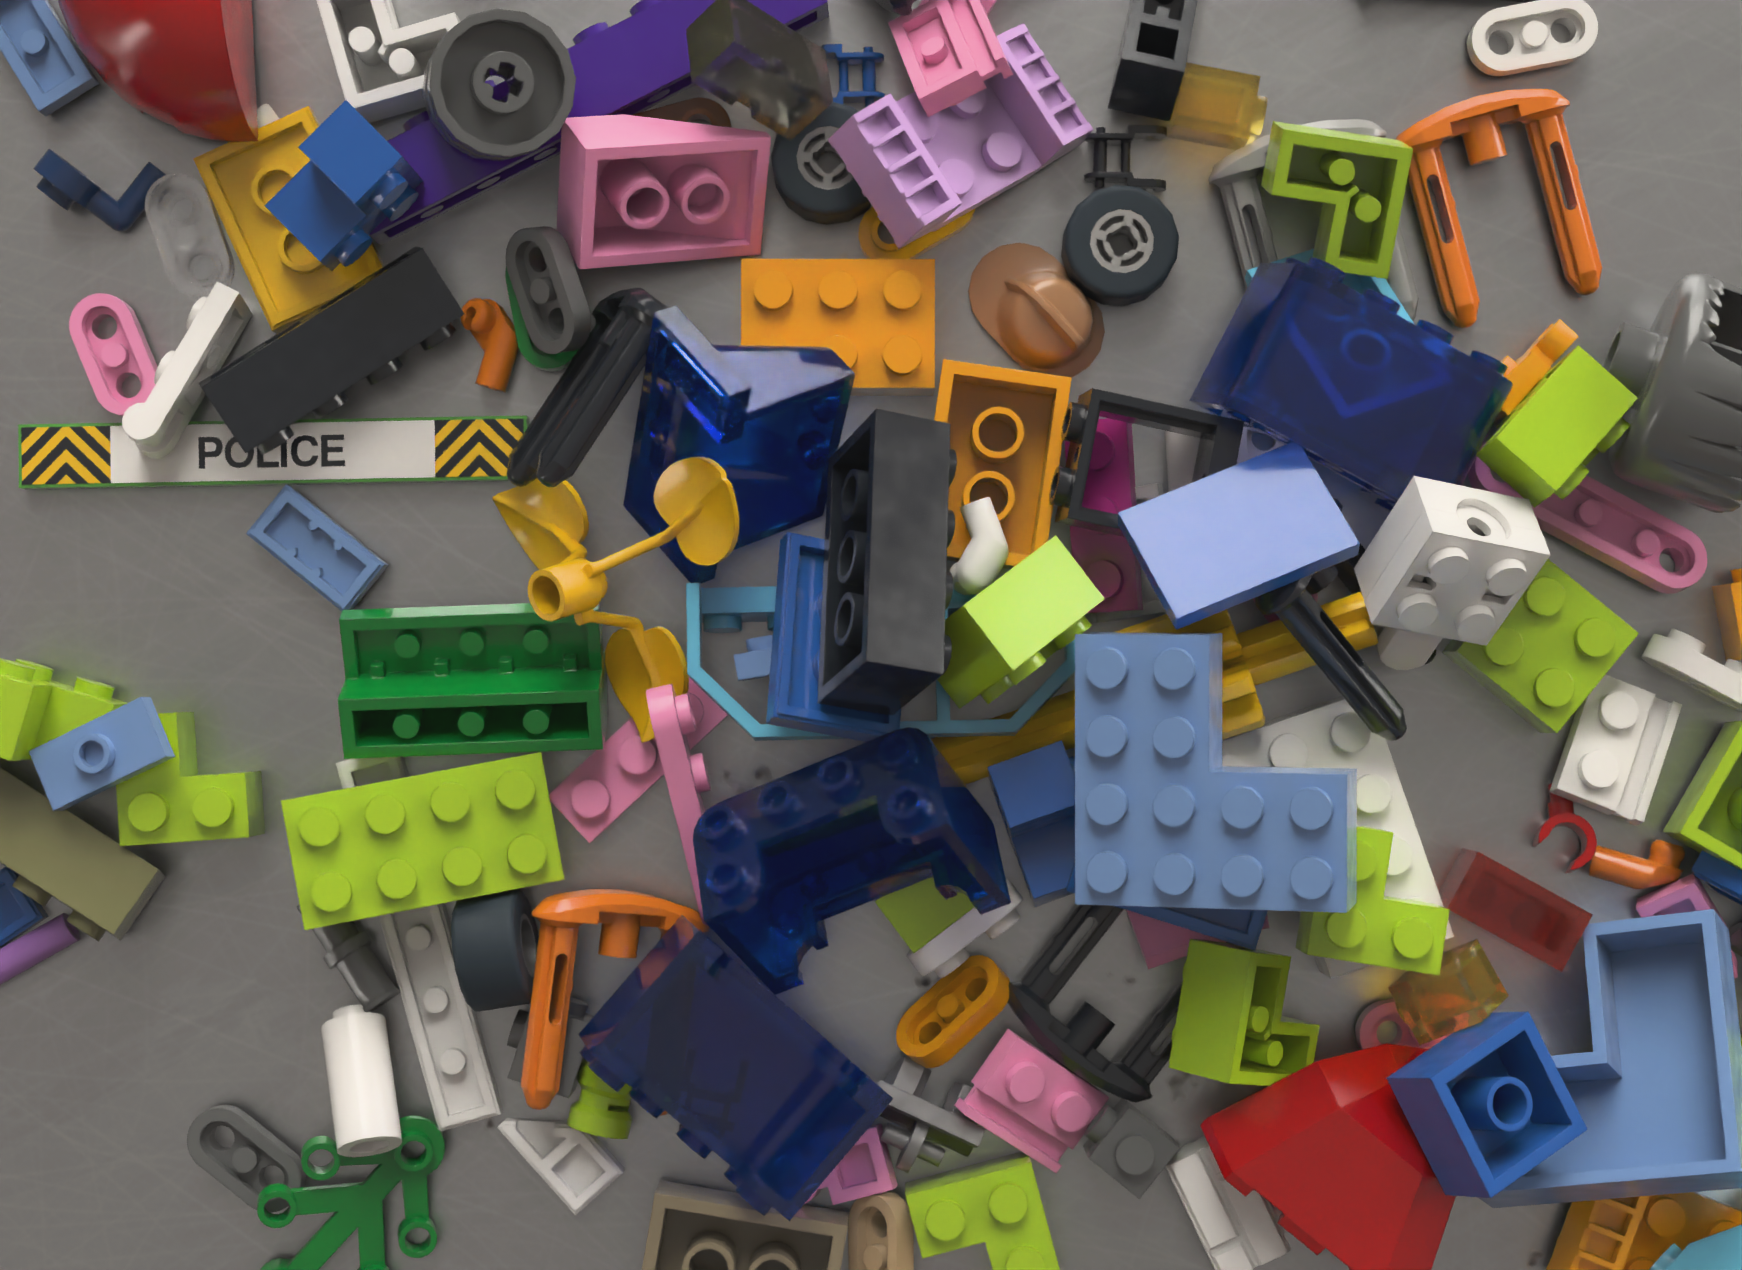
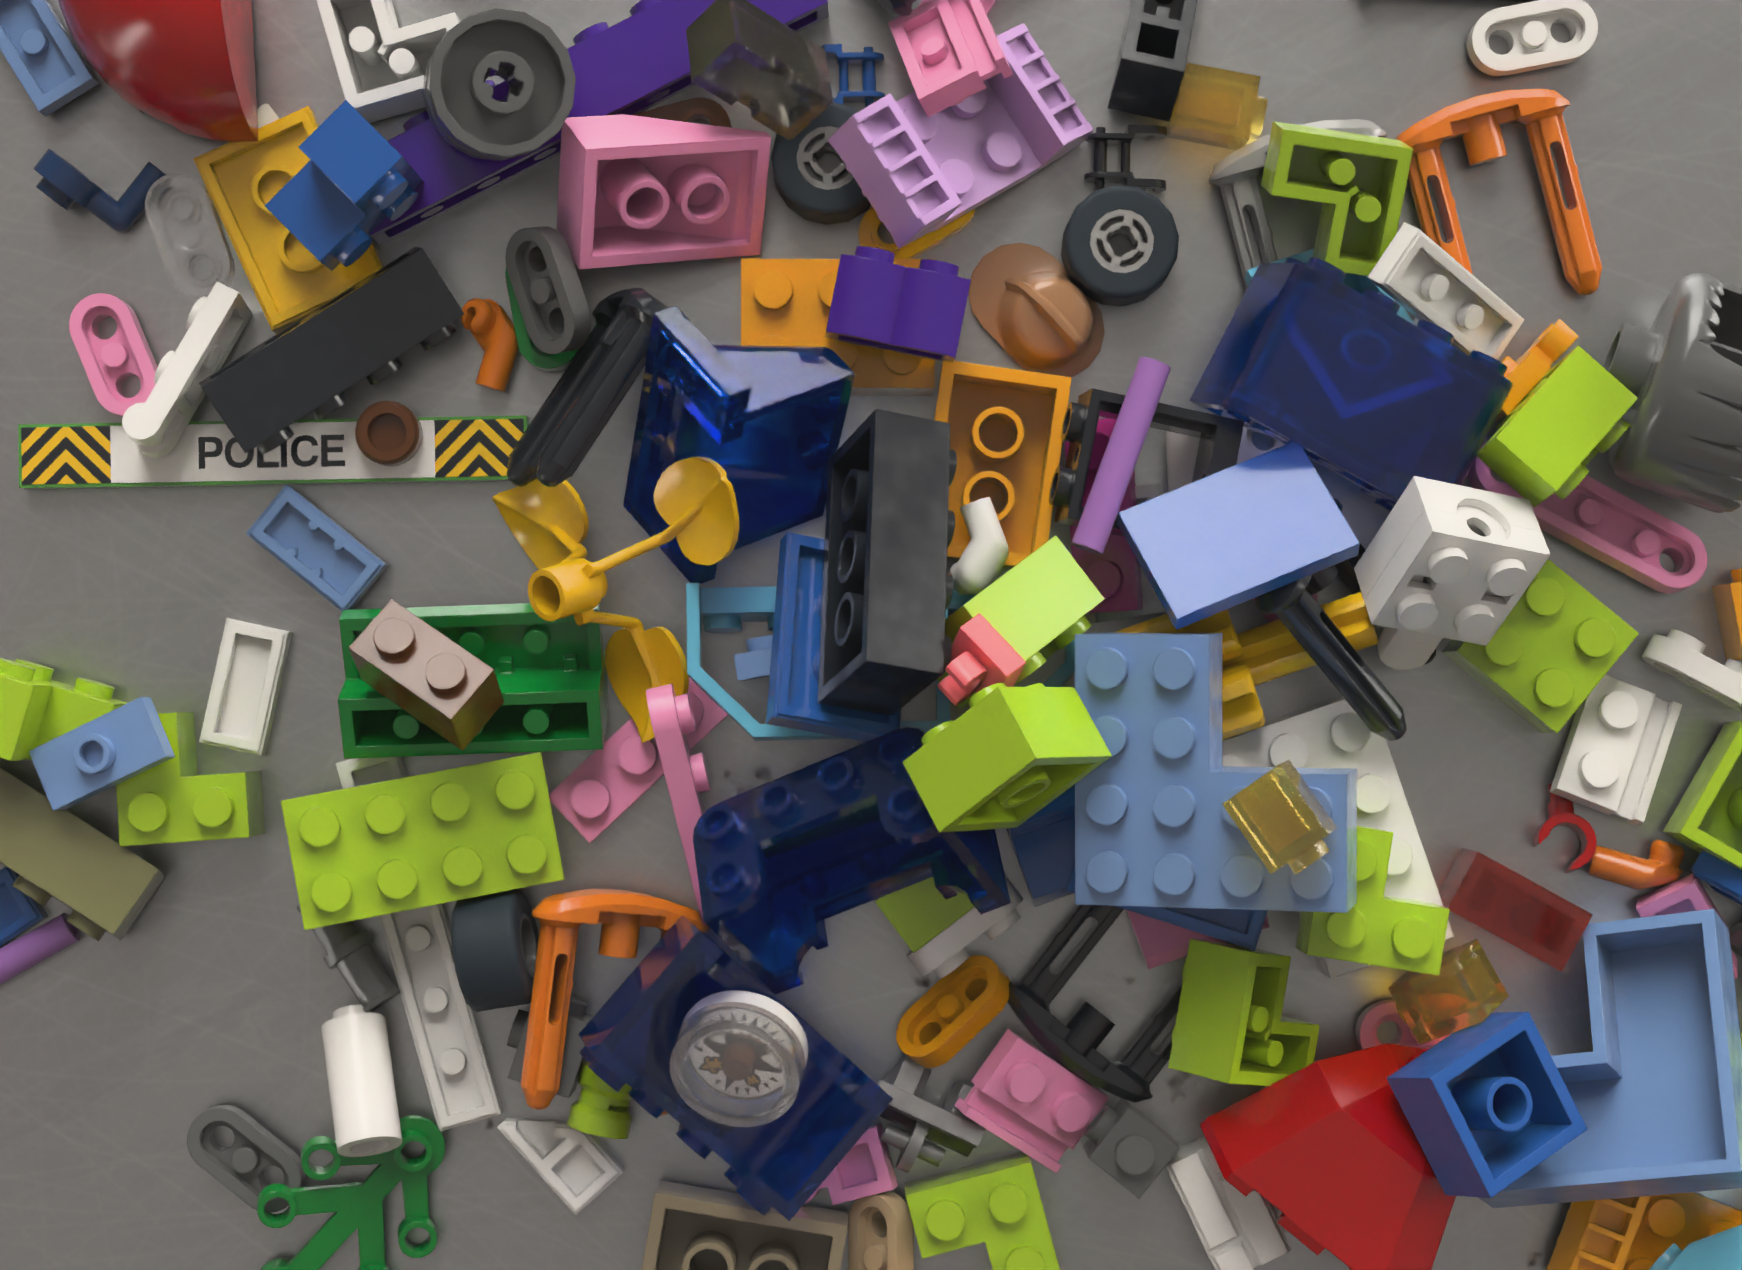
(246, 687): none -> white tile
(388, 433): none -> reddish brown tile
(427, 674): none -> brick
(739, 1058): none -> clear piece
(898, 305): none -> dark purple brick
(979, 660): none -> coral tile
(1005, 757): none -> lime brick
(1121, 455): none -> medium lavender piece
(1282, 819): none -> clear yellow brick
(1444, 293): none -> white tile

